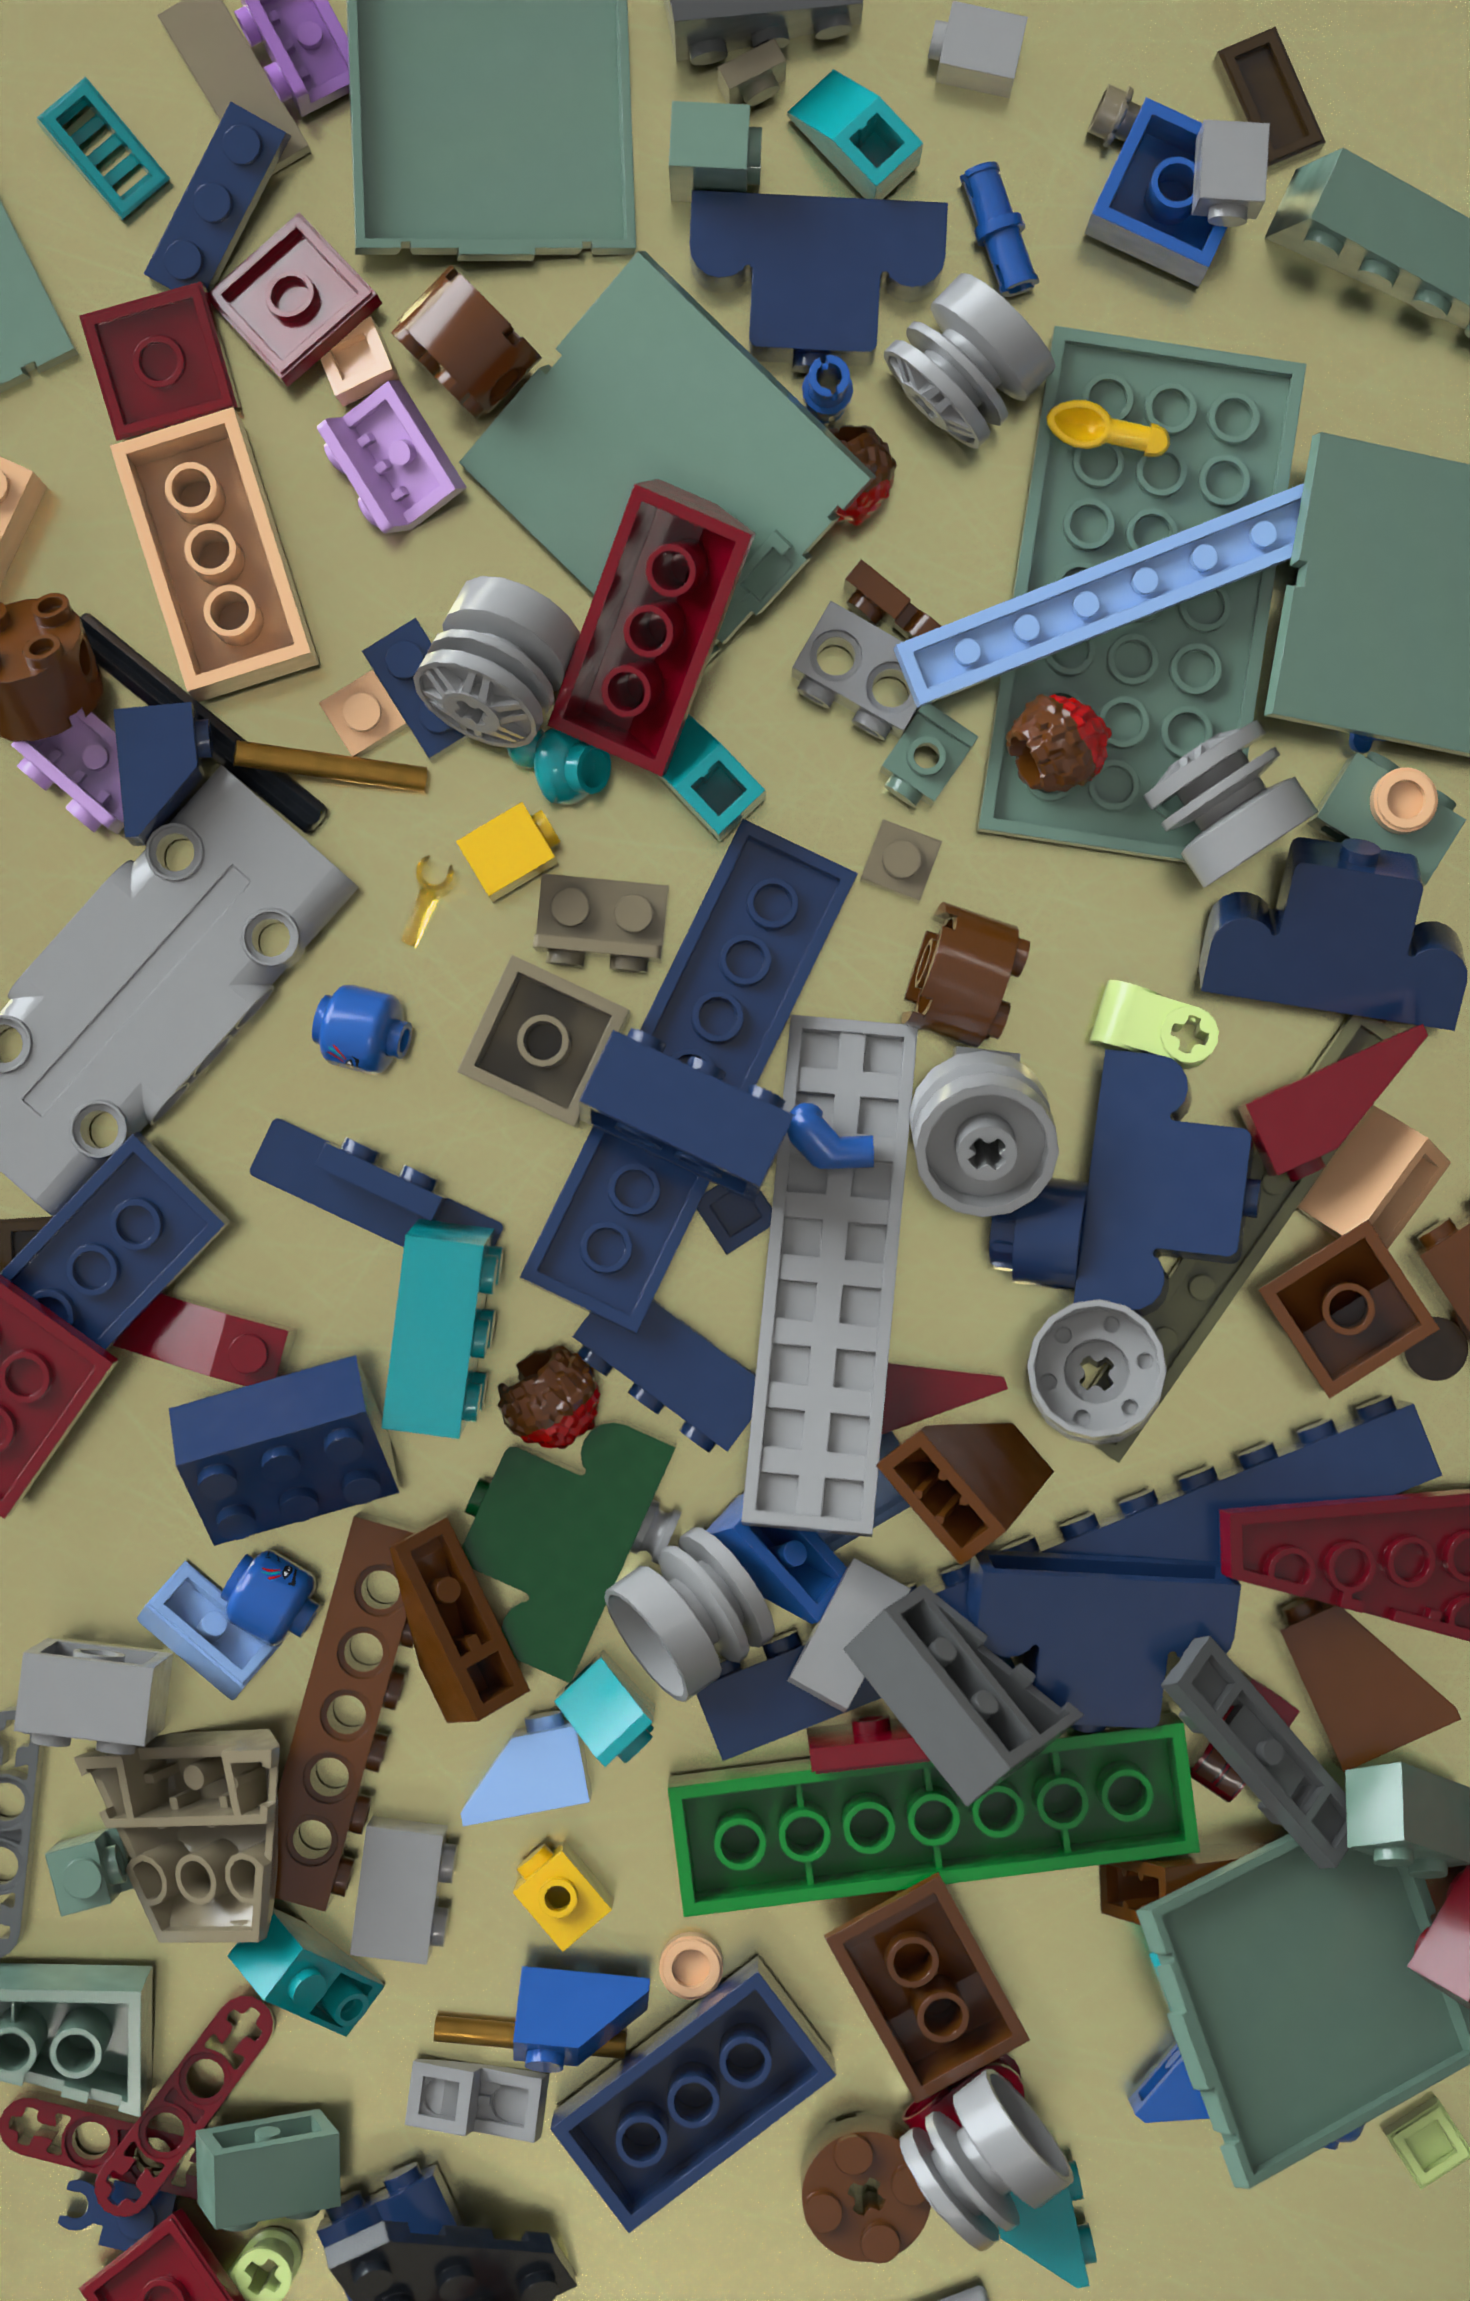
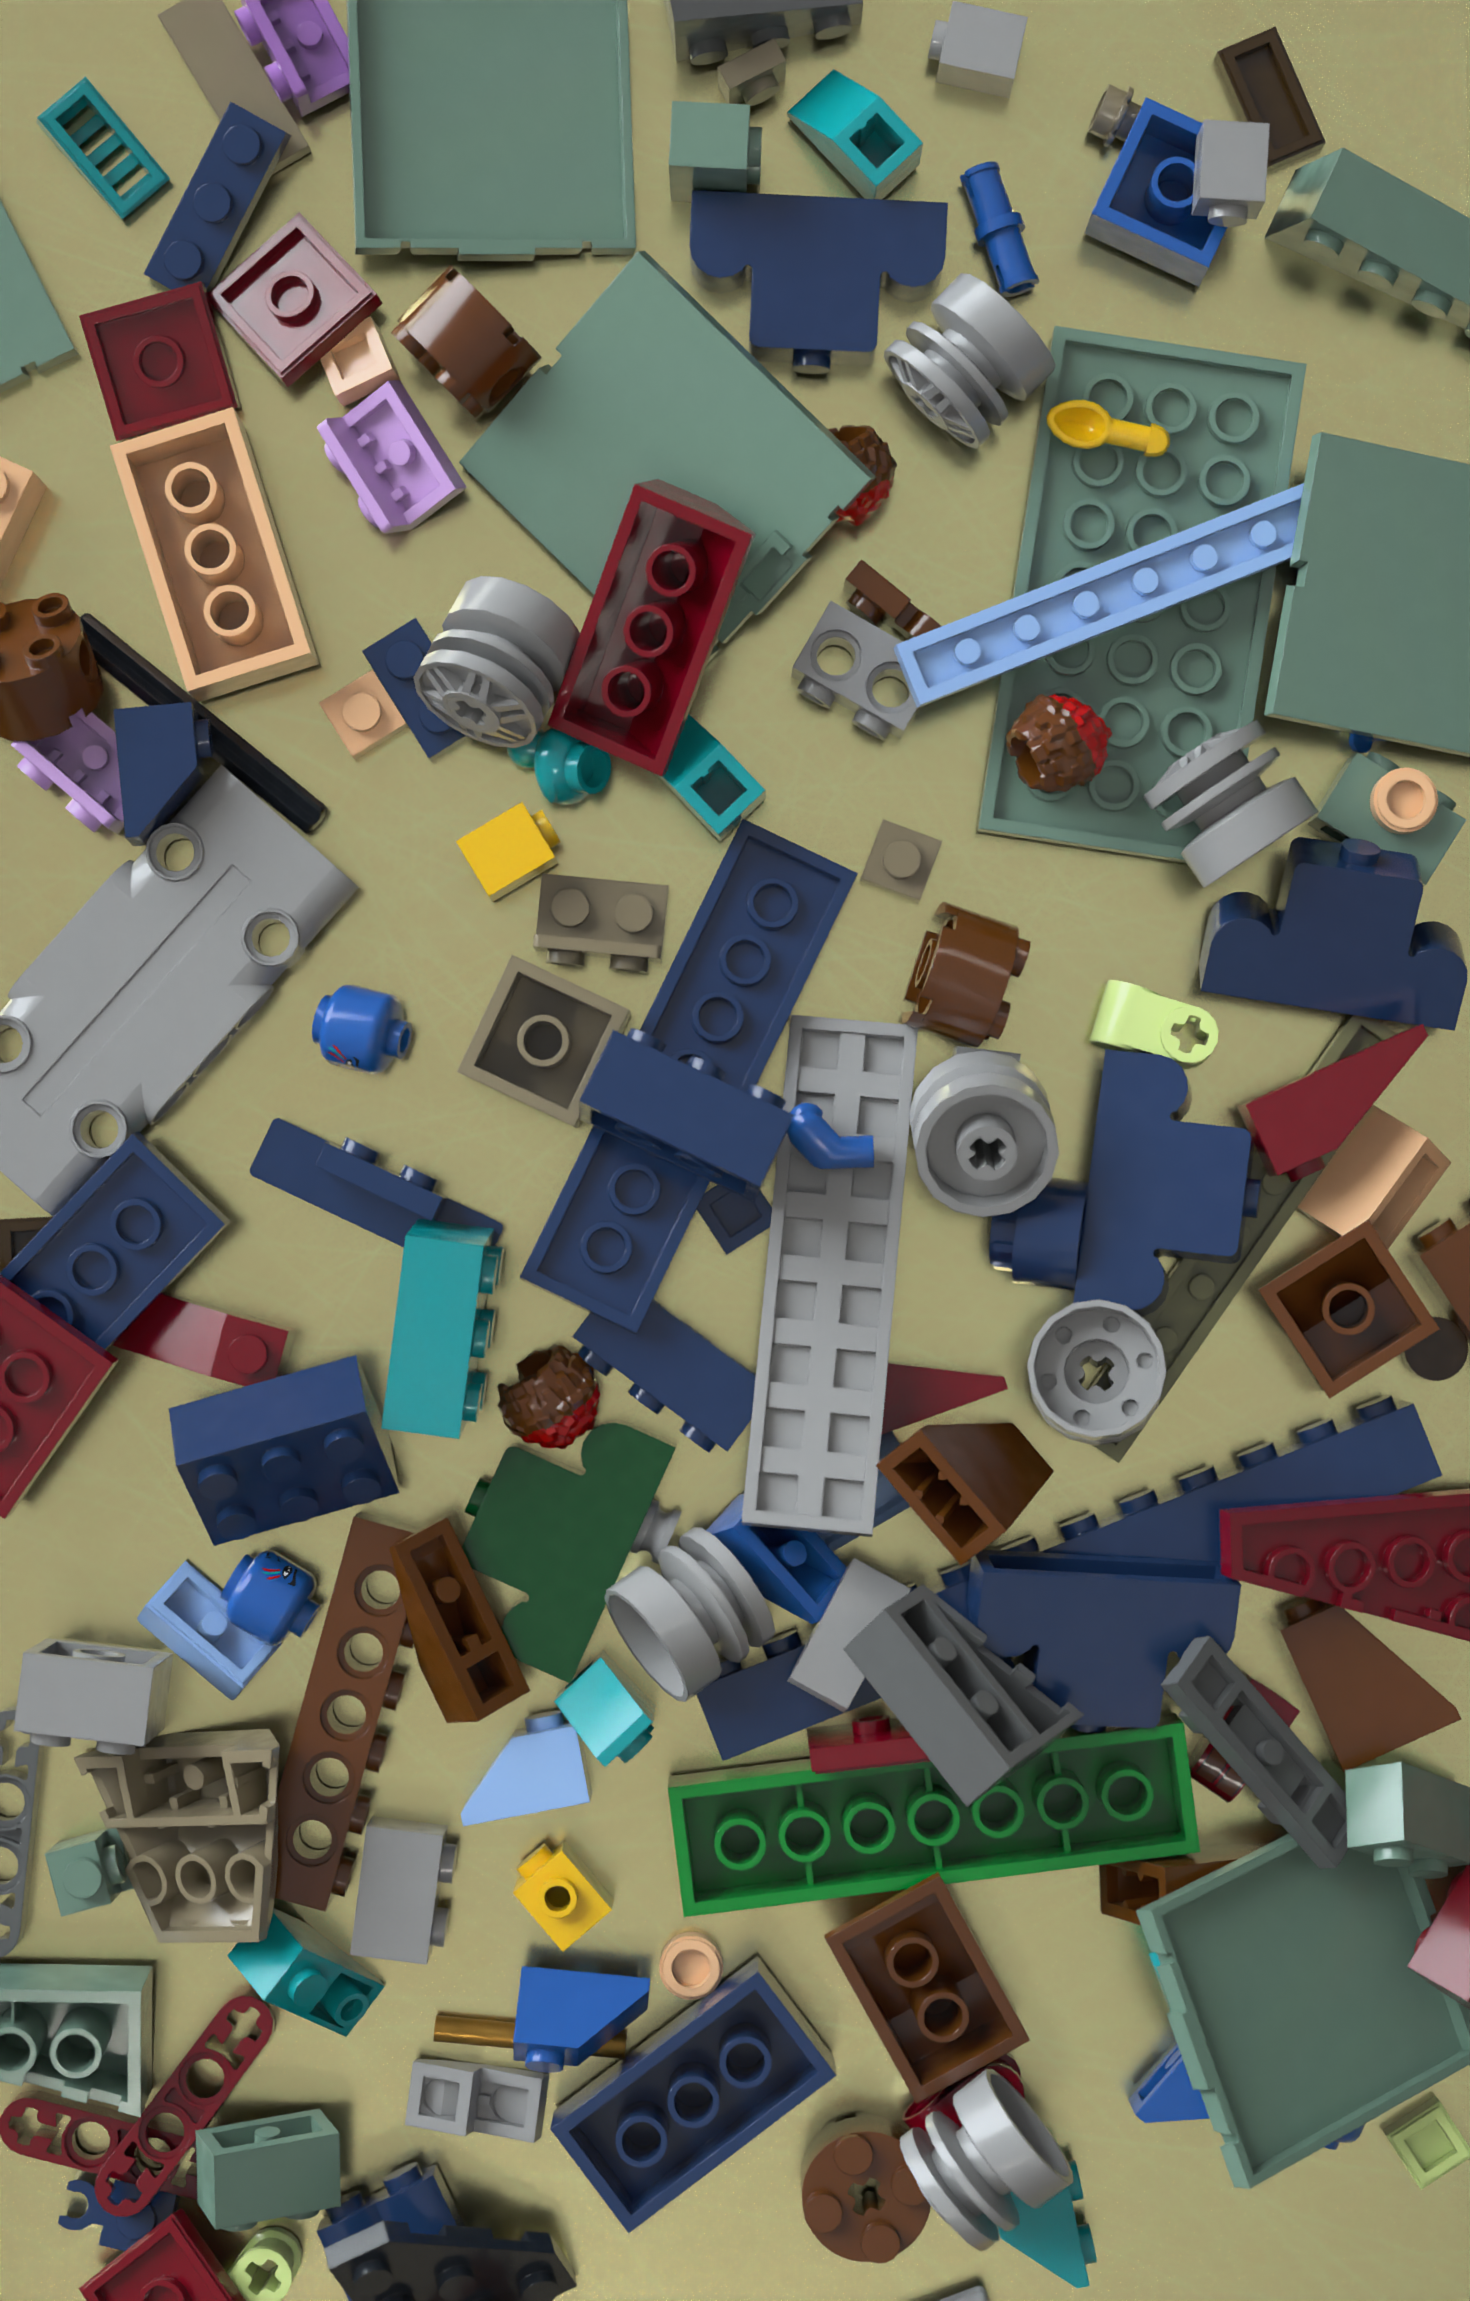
(330, 766): pearl gold bar -> none
(425, 900): clear yellow hand -> none
(827, 389): blue pin -> none
(946, 737): sand green brick -> none

